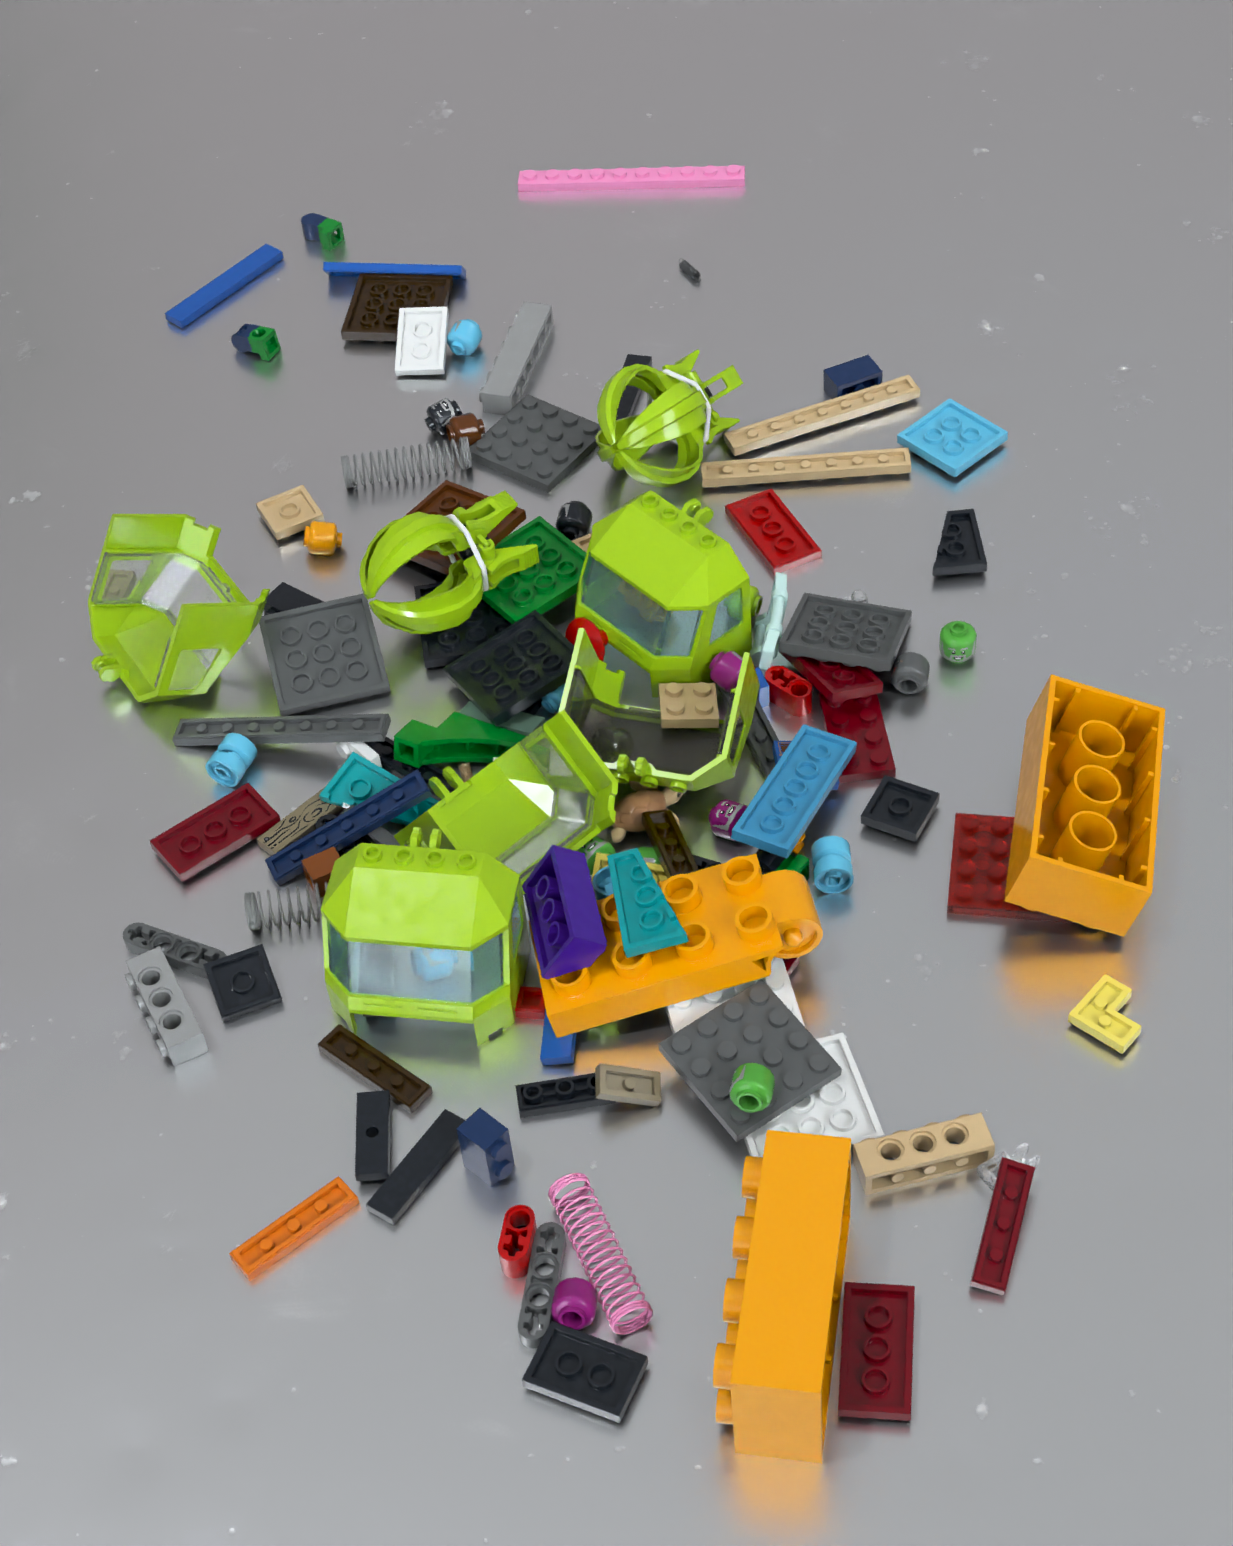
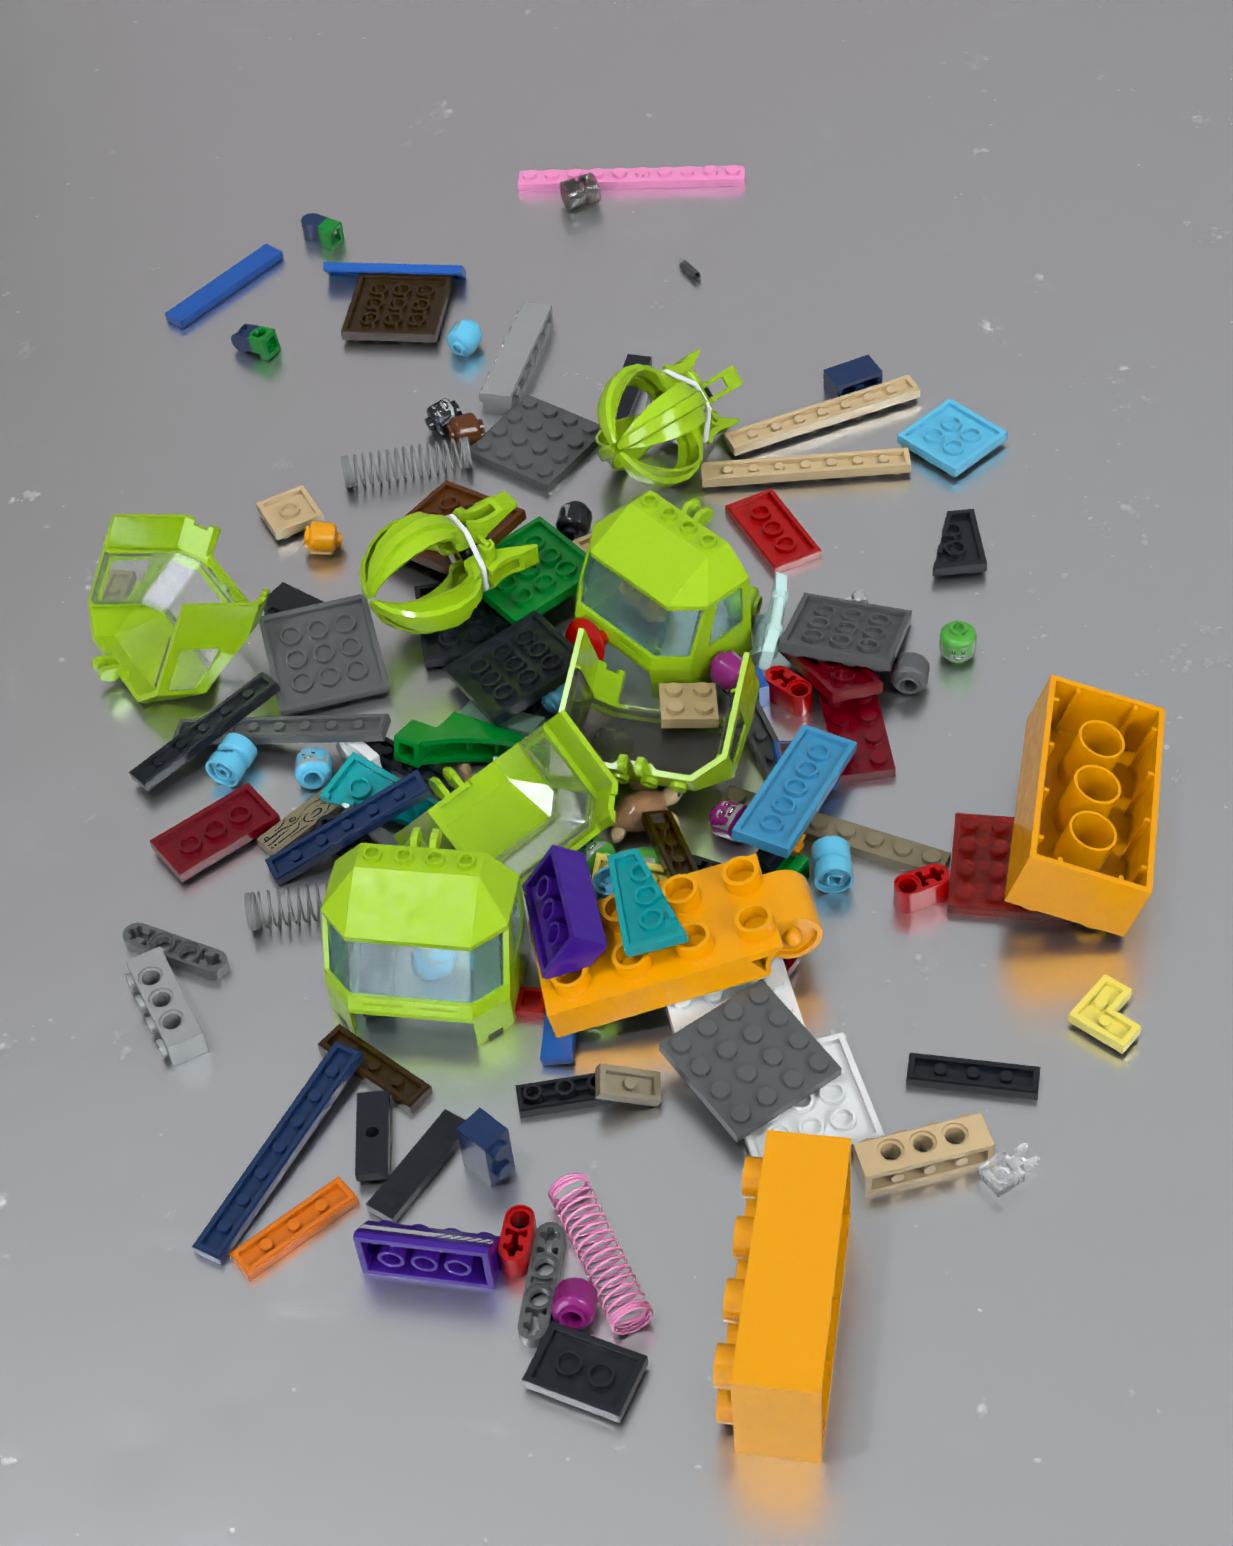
(204, 731): none -> black tile
(242, 982): black tile -> none
(277, 1153): none -> dark blue tile
(313, 768): none -> medium azure head
(319, 869): dark orange brick -> none
(421, 341): white plate -> none
(428, 1253): none -> dark purple slope
(582, 191): none -> clear smoke wheel
(752, 1087): bright green head -> none
(863, 841): none -> dark tan plate
(876, 1351): dark red plate -> none
(900, 808): black plate -> none
(921, 888): none -> red beam
(973, 1076): none -> black tile
(1002, 1226): dark red tile -> none

